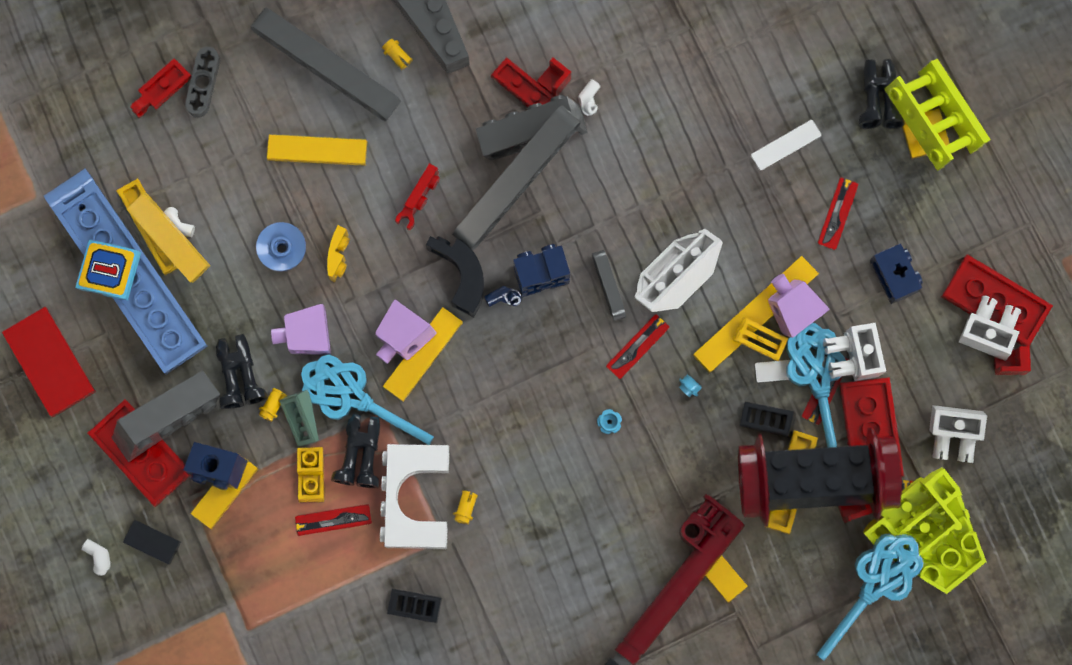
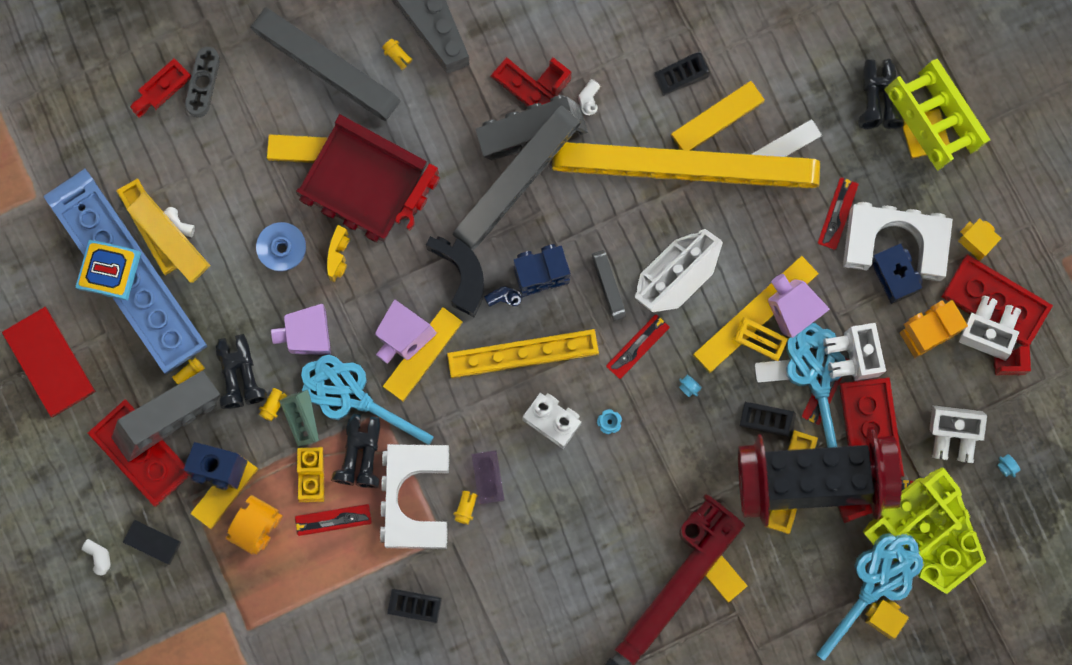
(191, 369): none -> yellow pin
(252, 525): none -> light orange brick
(361, 179): none -> dark red panel
(488, 477): none -> clear purple plate
(522, 353): none -> yellow tile
(552, 420): none -> white brick
(685, 81): none -> black slope
(687, 165): none -> yellow beam
(718, 117): none -> yellow tile
(886, 618): none -> yellow brick
(930, 231): none -> white arch
(934, 328): none -> light orange brick
(979, 238): none -> yellow brick
(1008, 466): none -> medium azure plate

